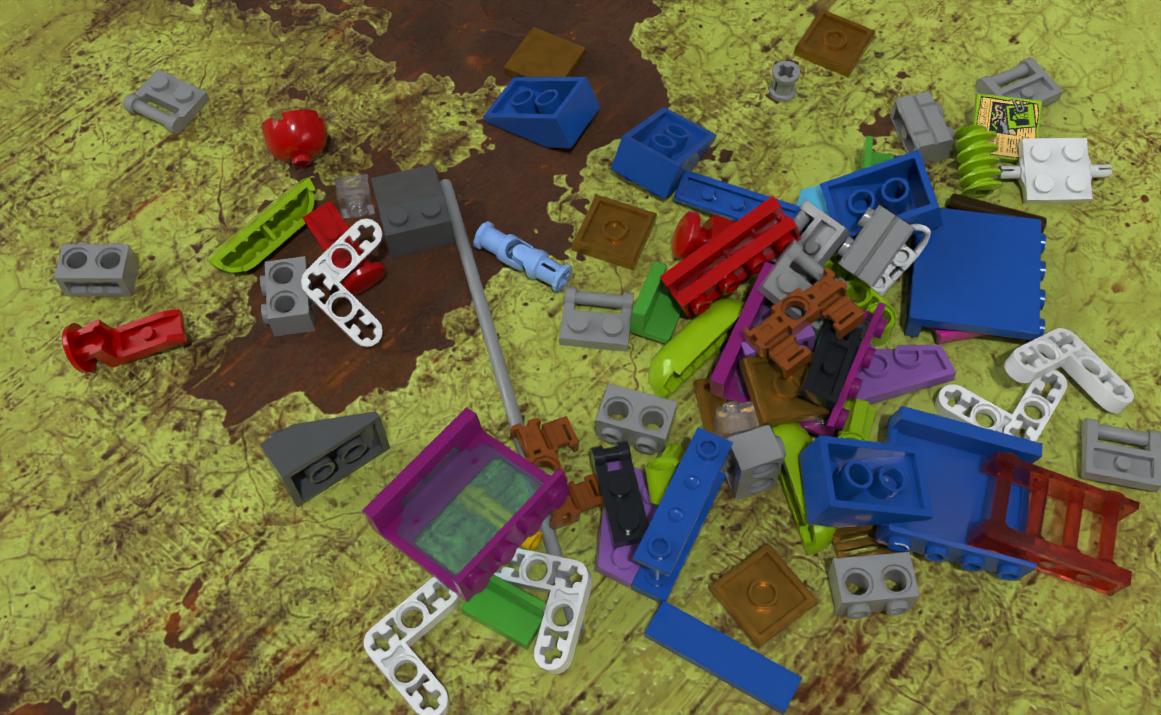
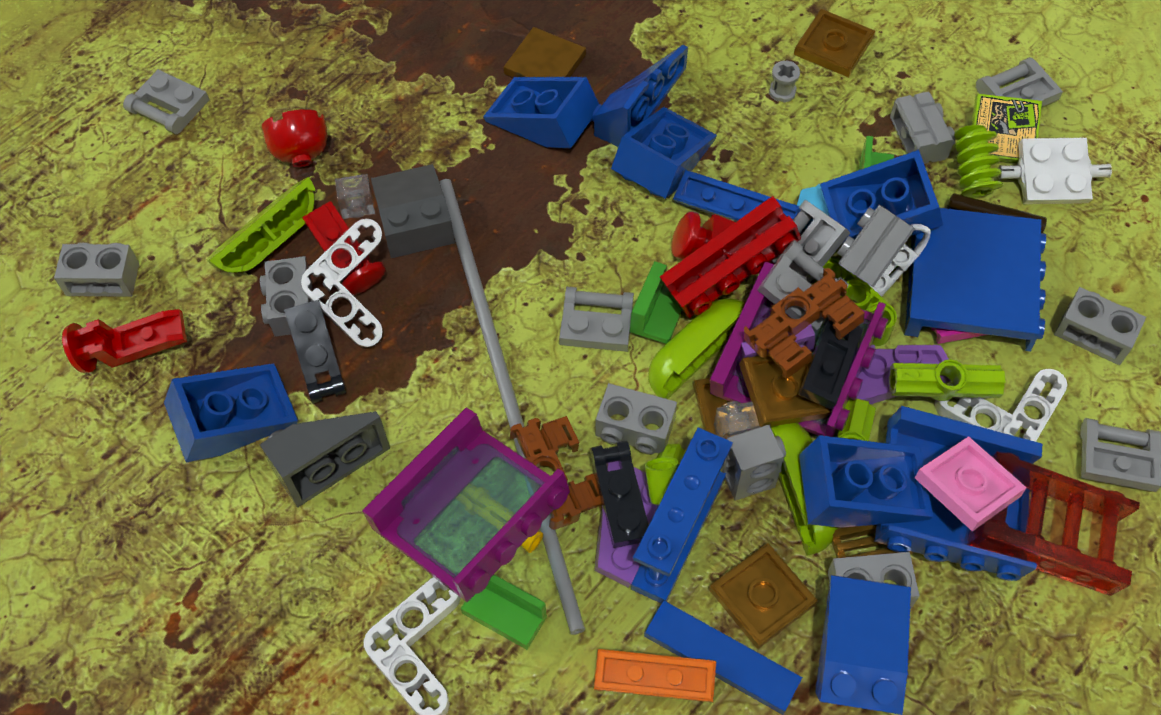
(227, 410): none -> blue slope
(314, 350): none -> black plate
(523, 255): light blue piece -> none
(559, 596): white beam -> none
(614, 232): pearl gold tile -> none
(638, 97): none -> blue wedge
(655, 675): none -> orange tile
(865, 645): none -> blue slope
(967, 380): none -> lime piece
(970, 483): none -> bright pink plate
(1074, 358): white beam -> none
(1100, 326): none -> light grey brick

